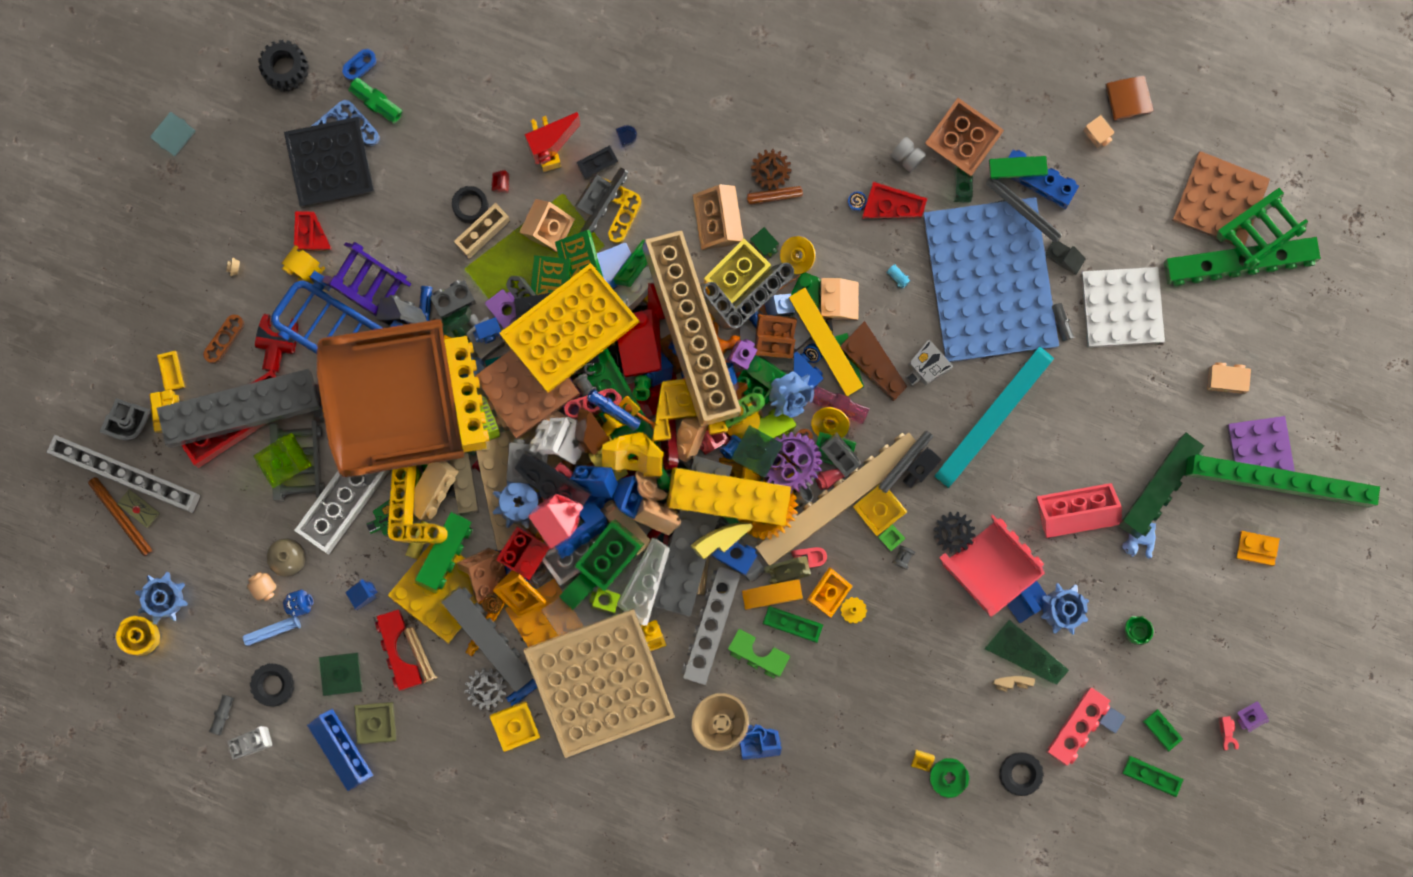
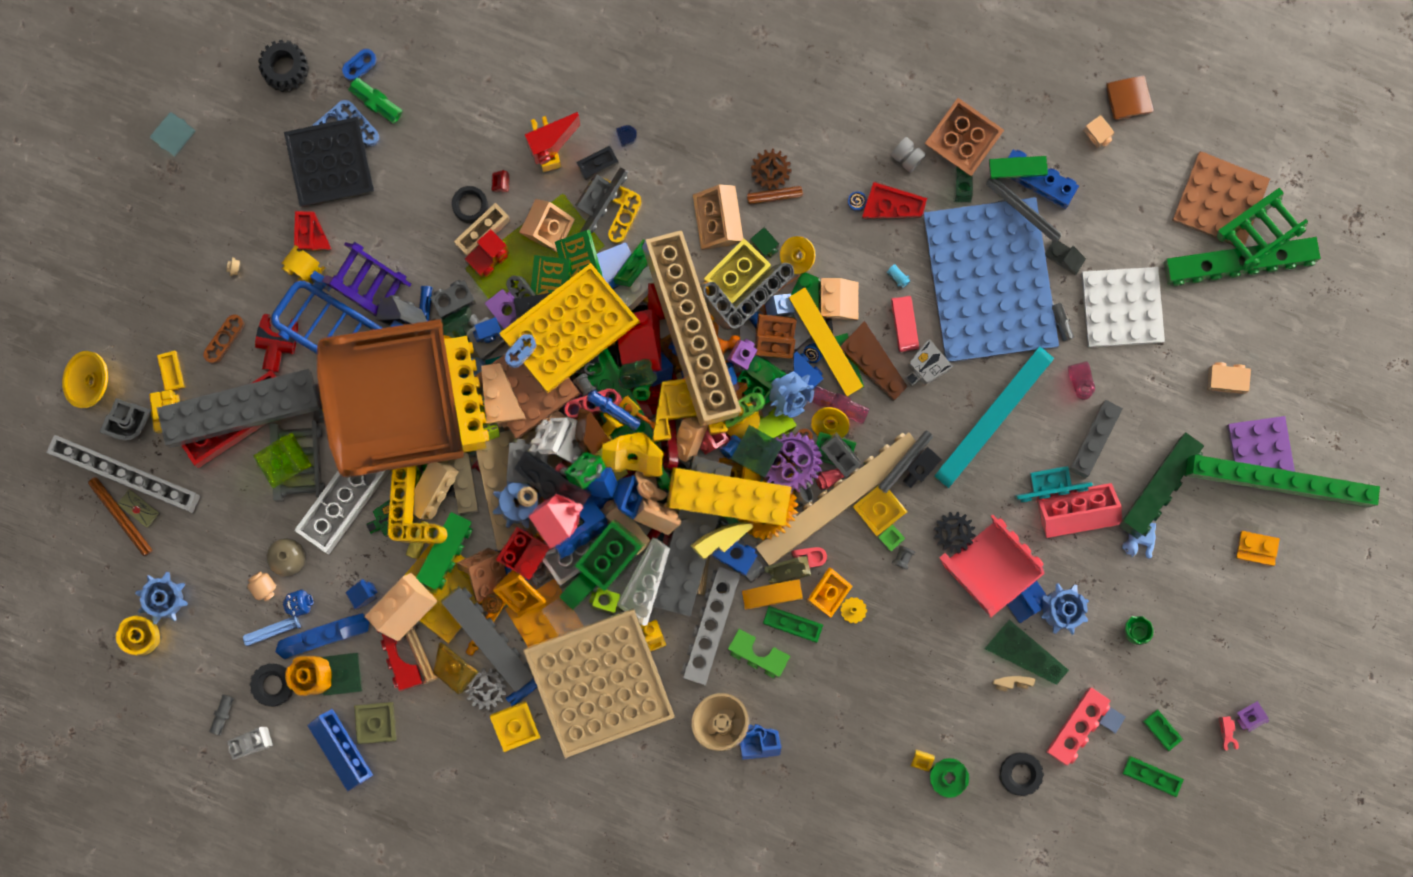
(85, 379): none -> yellow dish
(309, 675): none -> light orange brick
(322, 636): none -> blue brick
(401, 607): none -> light nougat slope
(453, 669): none -> clear yellow slope
(487, 254): none -> red brick
(498, 396): none -> light nougat wing
(516, 348): none -> medium blue beam
(527, 490): none -> tan plate
(584, 469): none -> green piece
(636, 374): none -> clear green piece
(905, 324): none -> coral beam
(1052, 481): none -> teal bracket
(1081, 376): none -> clear pink piece
(1095, 439): none -> dark grey brick

